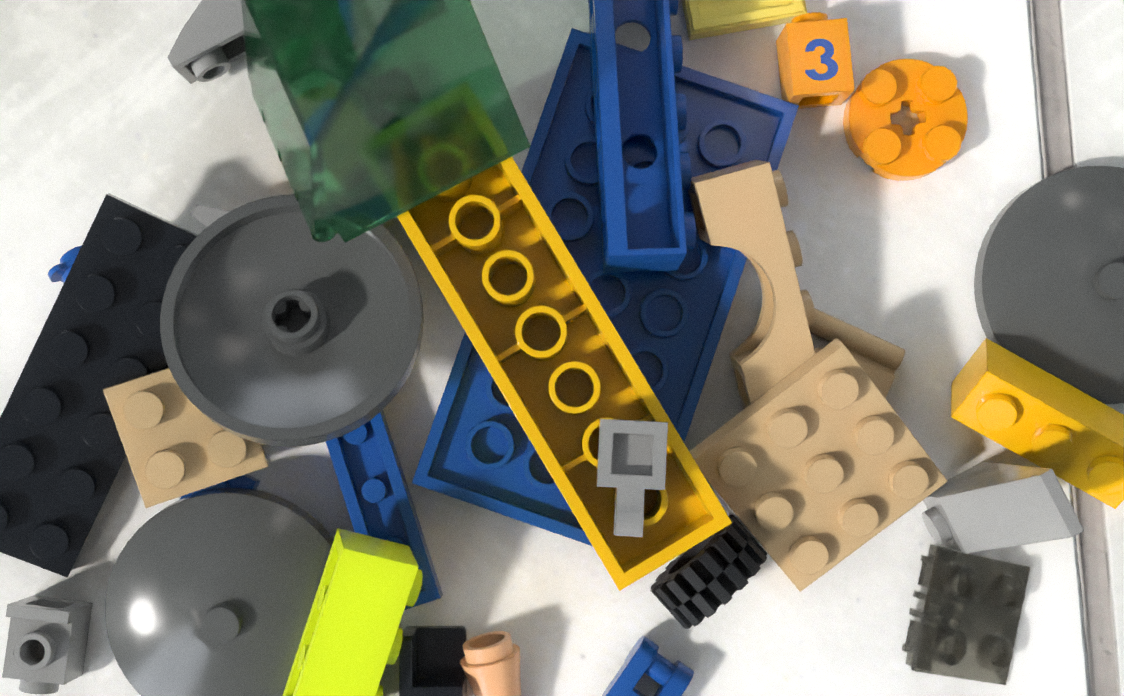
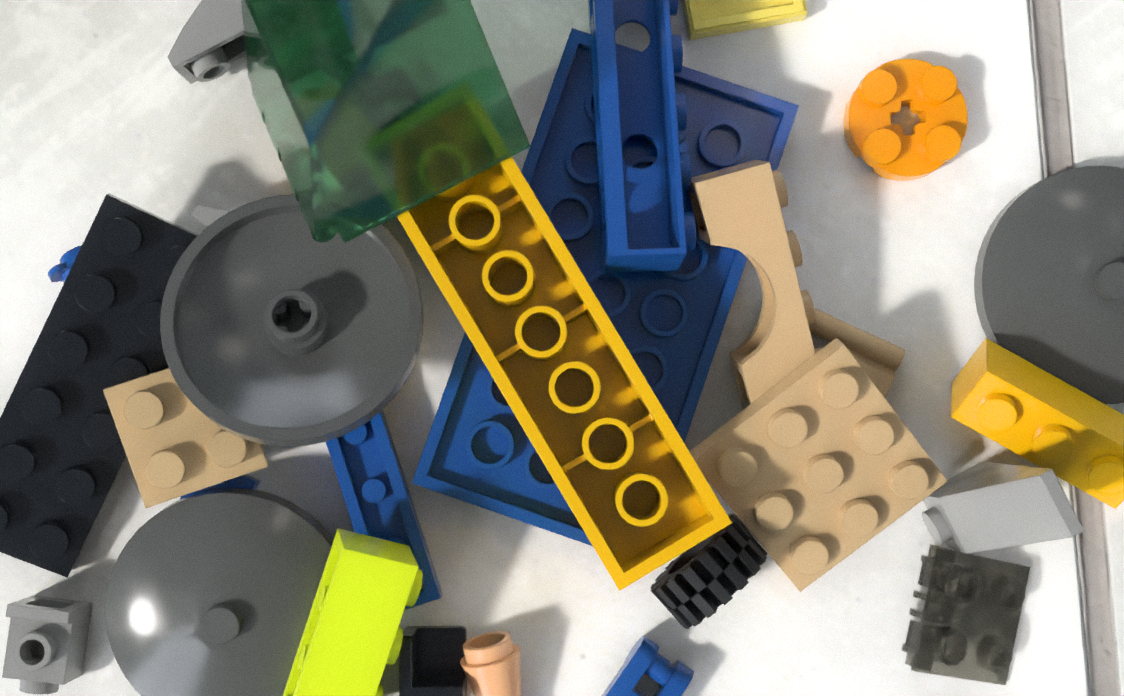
(631, 460): light grey plate -> none
(815, 61): light orange brick -> none

